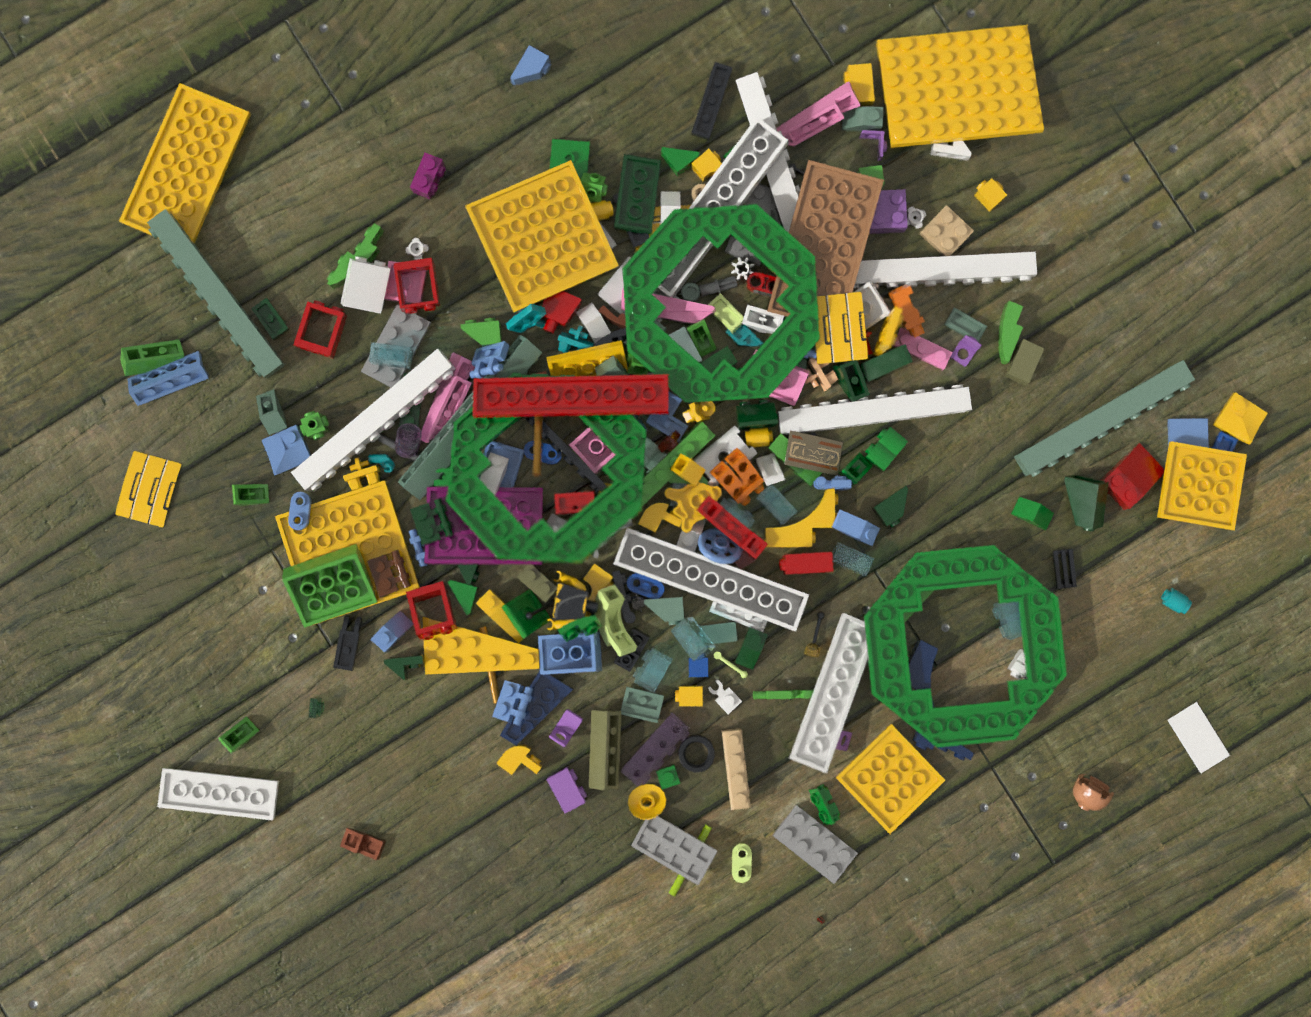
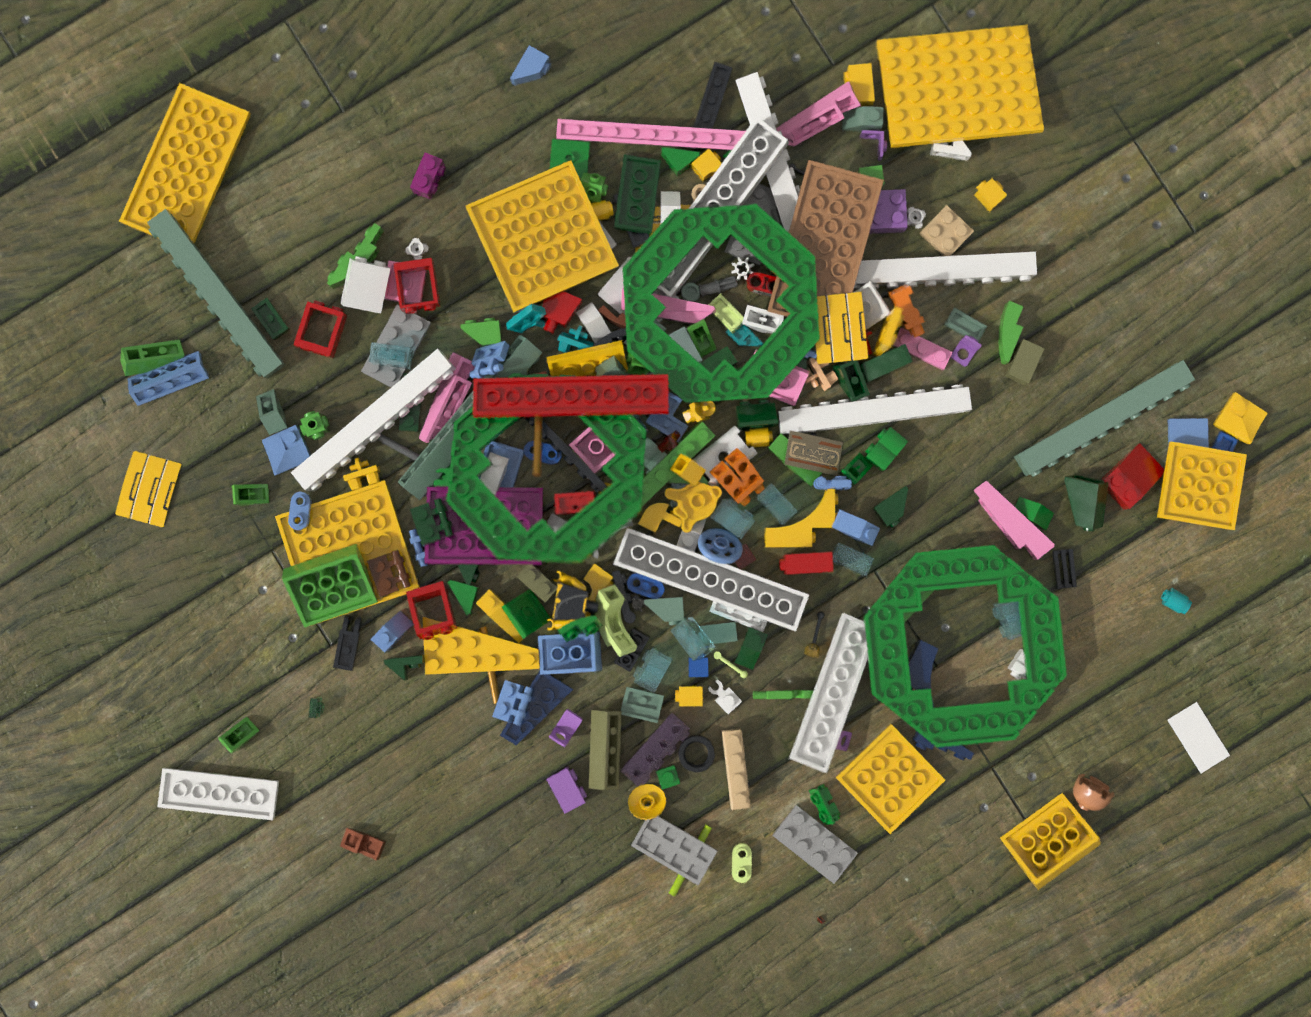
(382, 459): teal arm -> none
(408, 440): clear purple wheel -> none
(515, 756): yellow brick -> none
(529, 615): black hinge -> none
(648, 134): none -> bright pink plate
(731, 527): red slope -> none
(770, 469): white tile -> none
(1012, 522): none -> bright pink wedge
(1050, 841): none -> yellow slope

